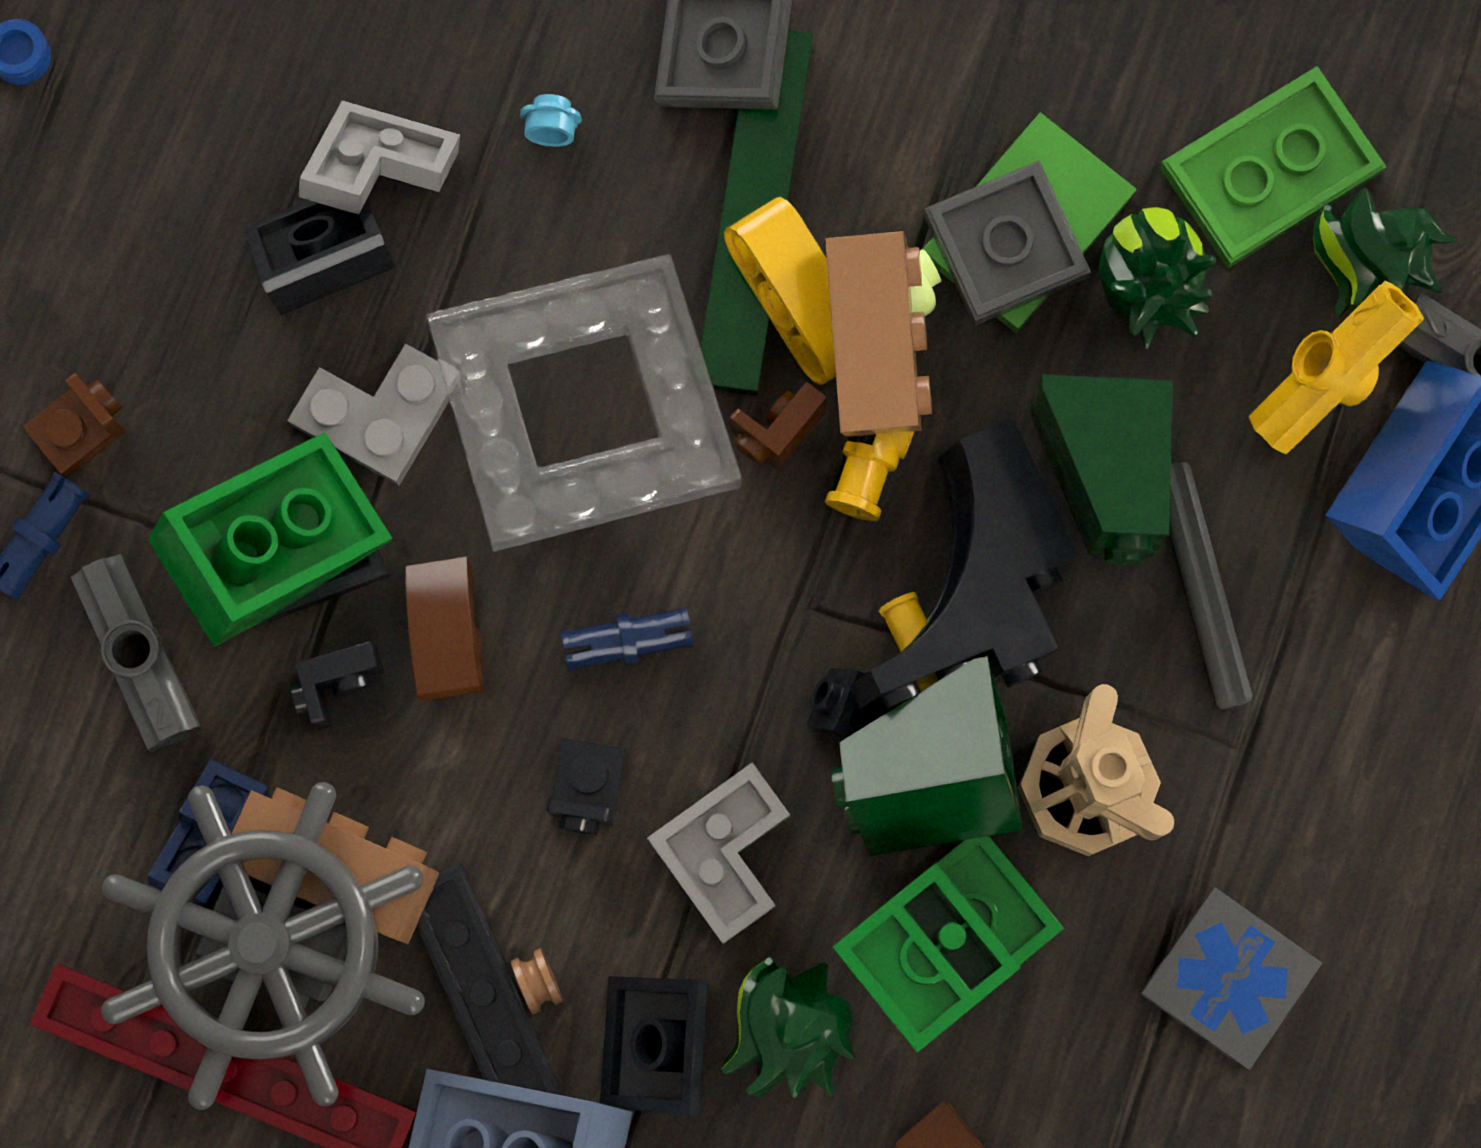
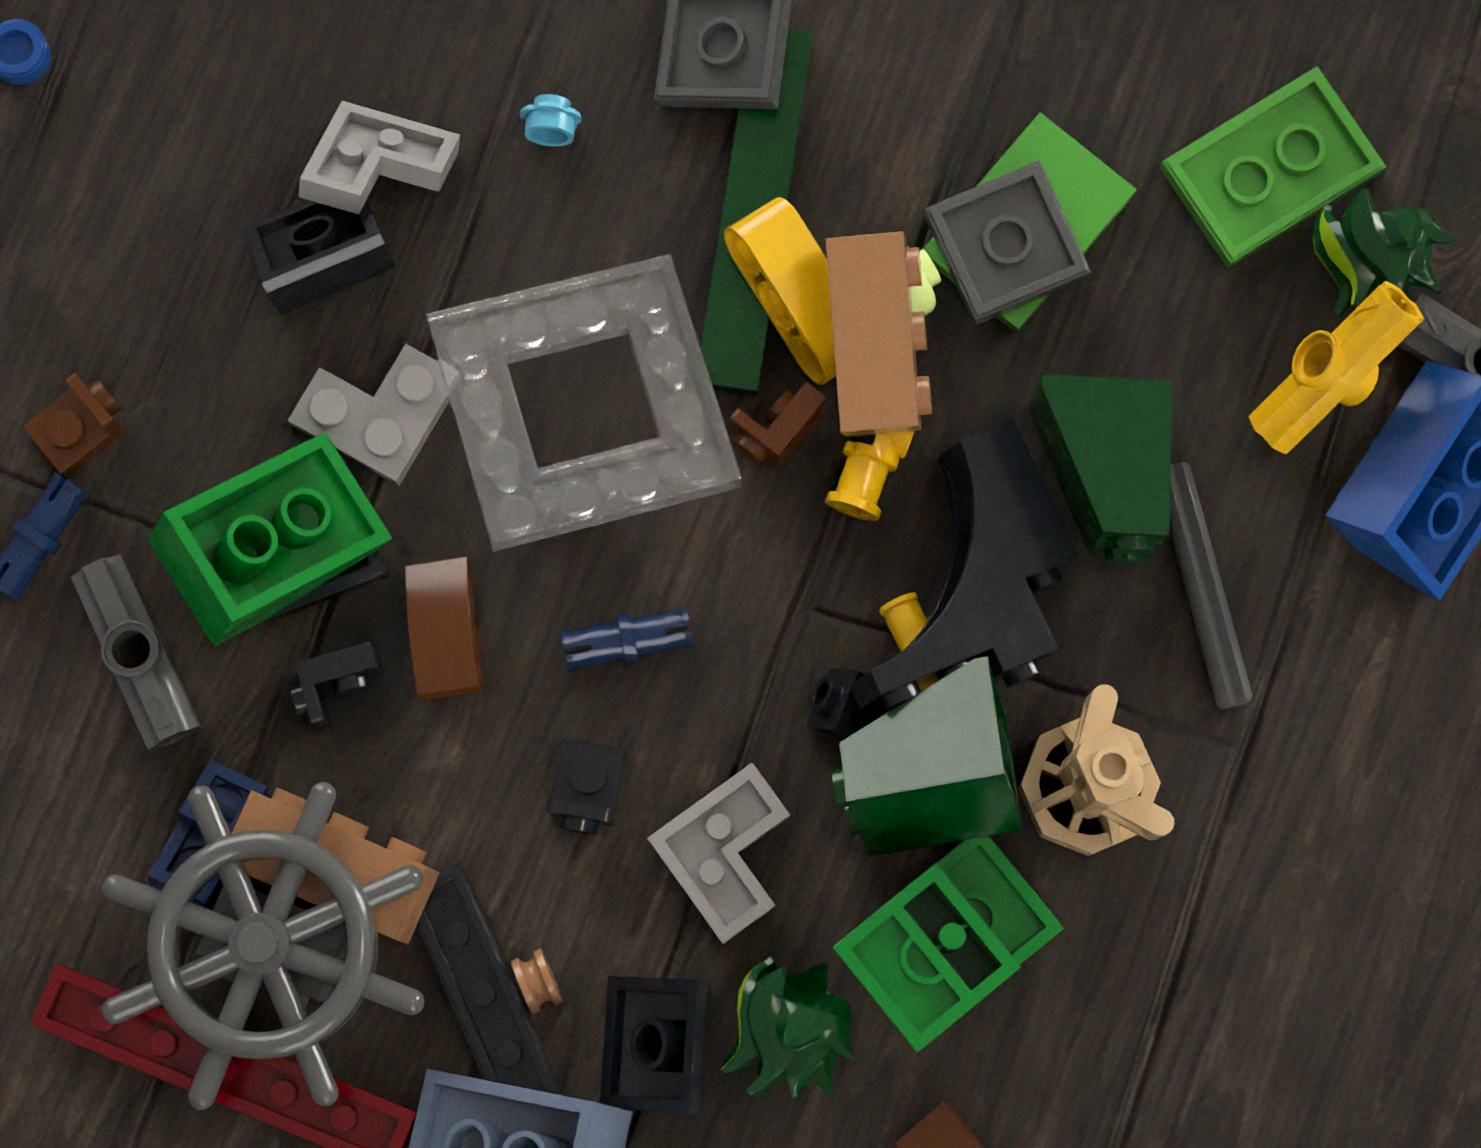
(1155, 272): dark green hair -> none
(1230, 978): dark grey tile -> none

